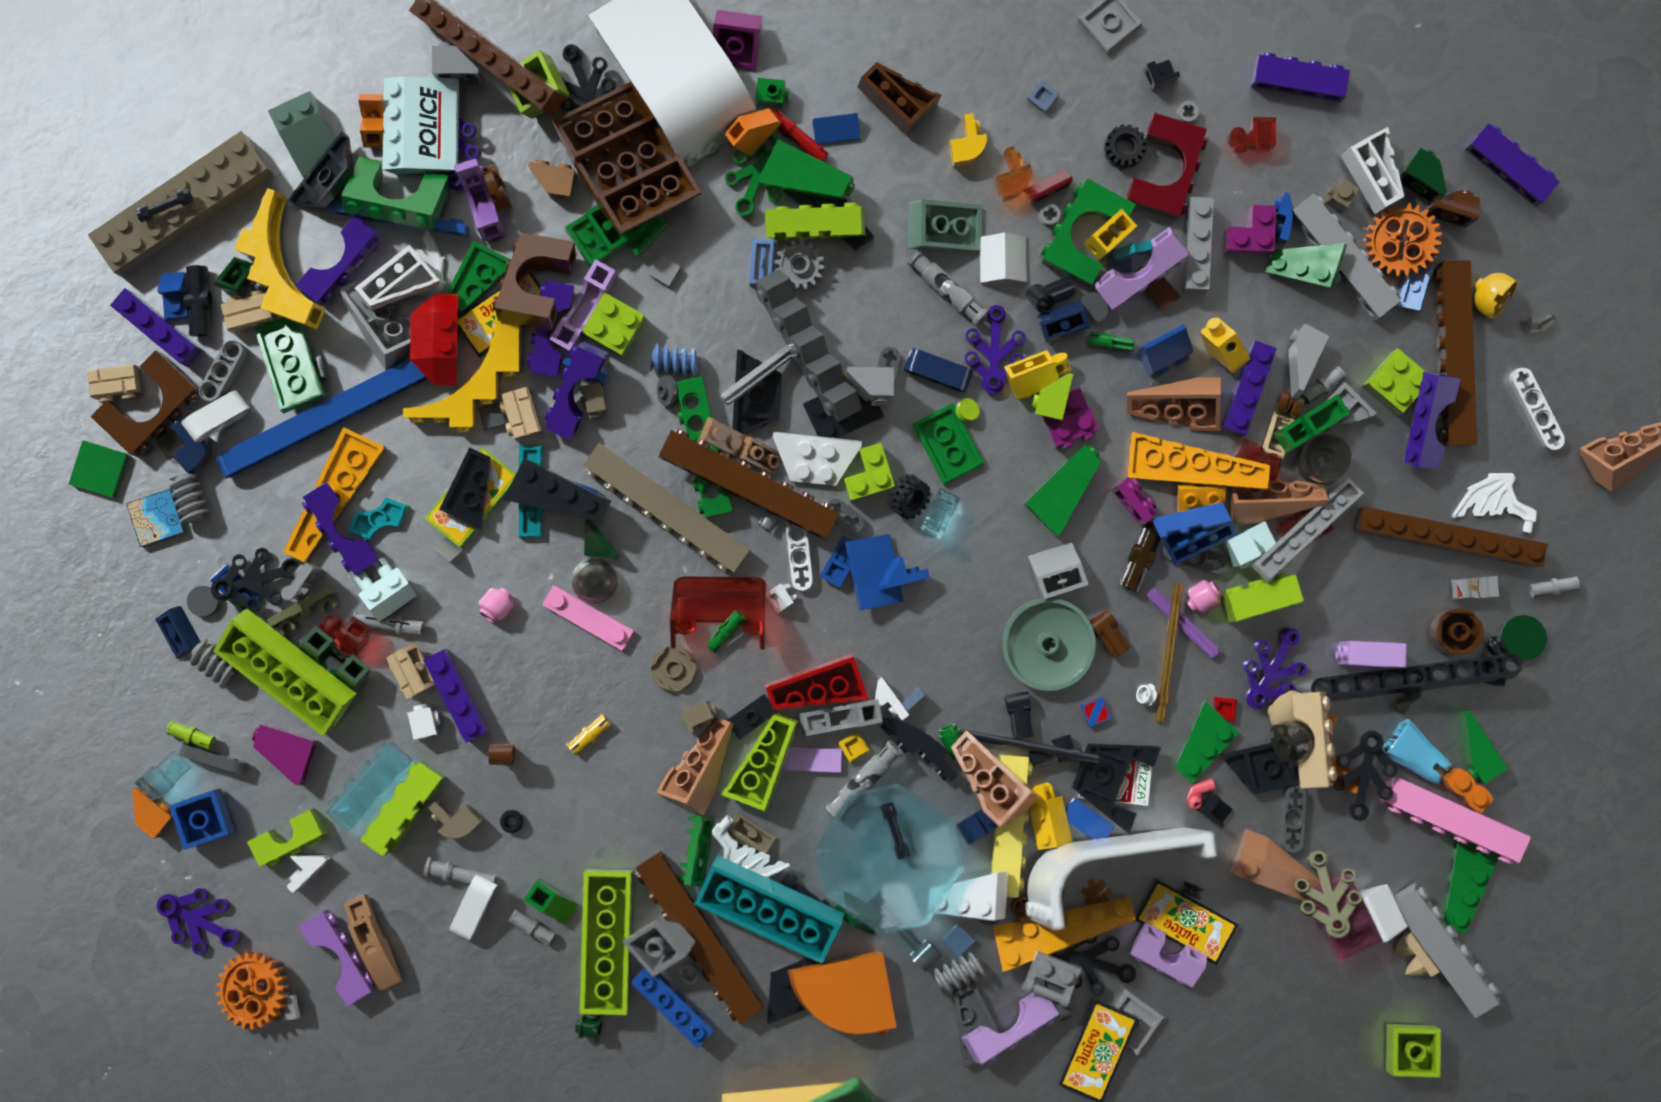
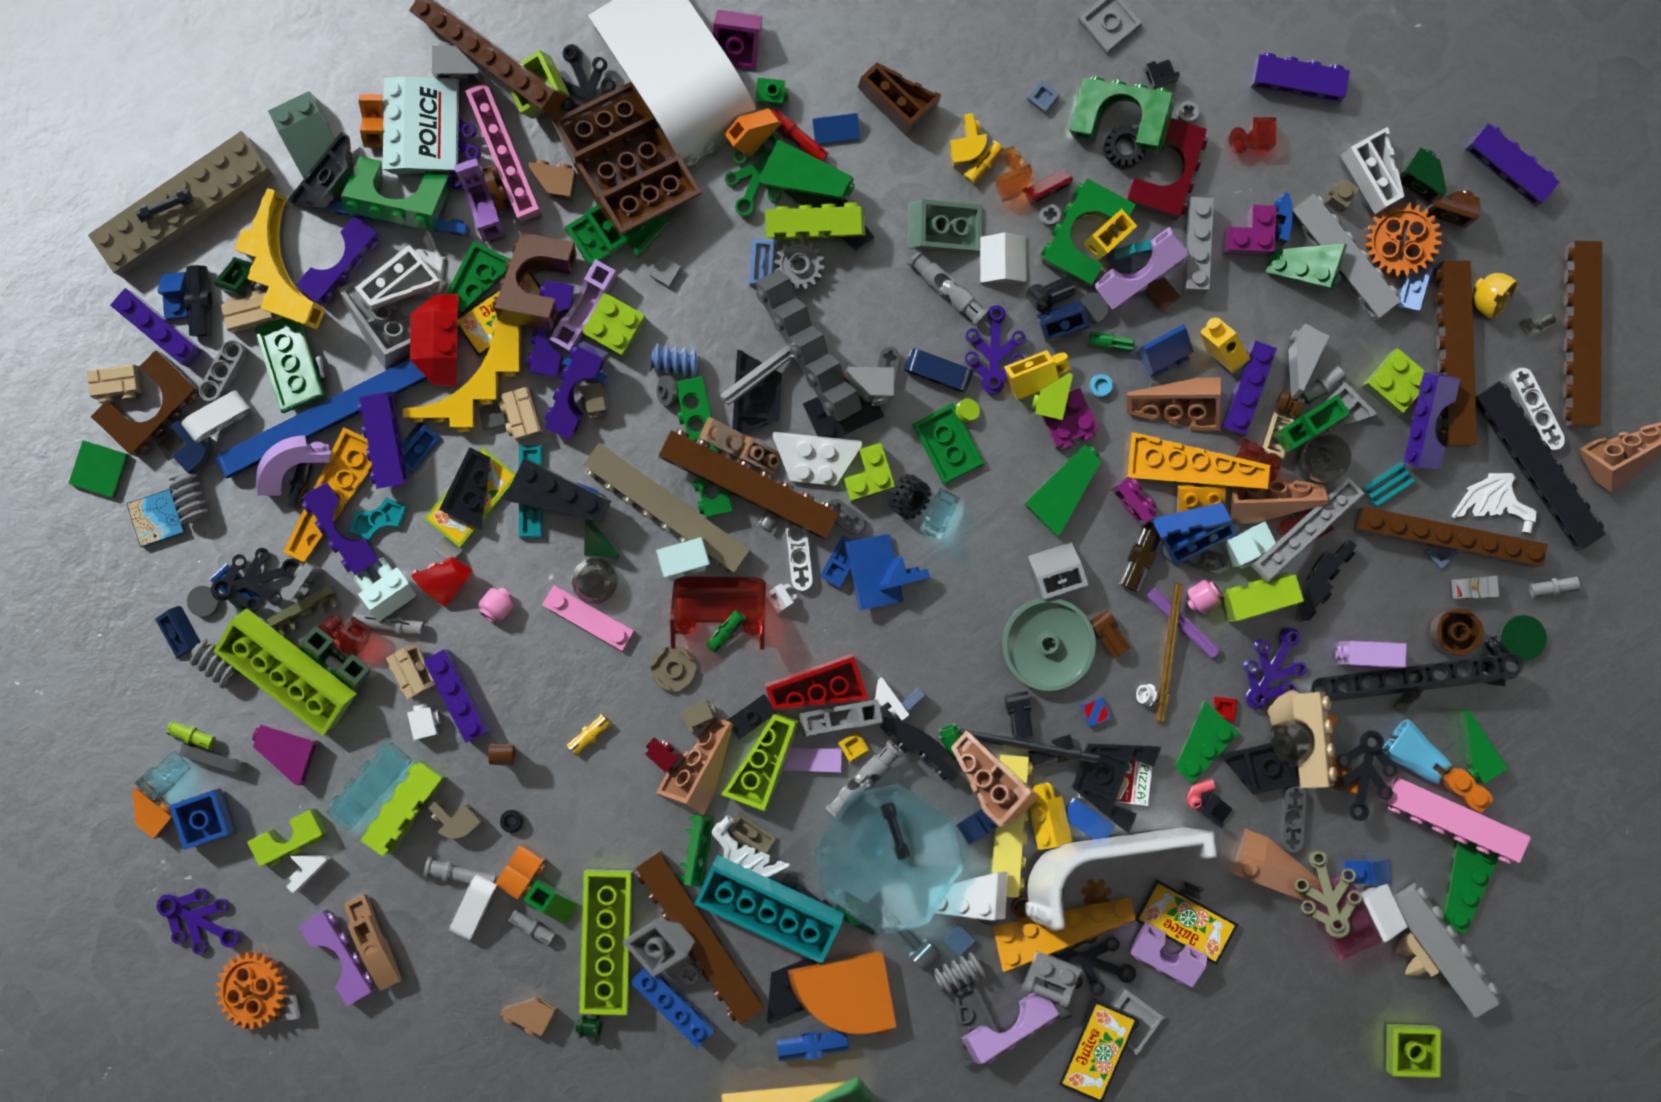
(284, 456): none -> lavender arch
(298, 485): none -> black pin
(383, 440): none -> dark purple brick
(418, 445): none -> blue slope
(442, 579): none -> red slope
(503, 152): none -> bright pink brick
(520, 872): none -> orange brick
(531, 1014): none -> medium nougat slope
(662, 754): none -> dark red brick
(683, 557): none -> light aqua brick
(812, 1045): none -> blue piece
(984, 162): none -> yellow pin
(1099, 95): none -> green arch
(1101, 386): none -> medium azure tile
(1316, 587): none -> black slope
(1369, 871): none -> blue slope
(1404, 474): none -> teal tile
(1440, 556): none -> sand blue tile
(1539, 466): none -> black brick
(1583, 334): none -> reddish brown brick

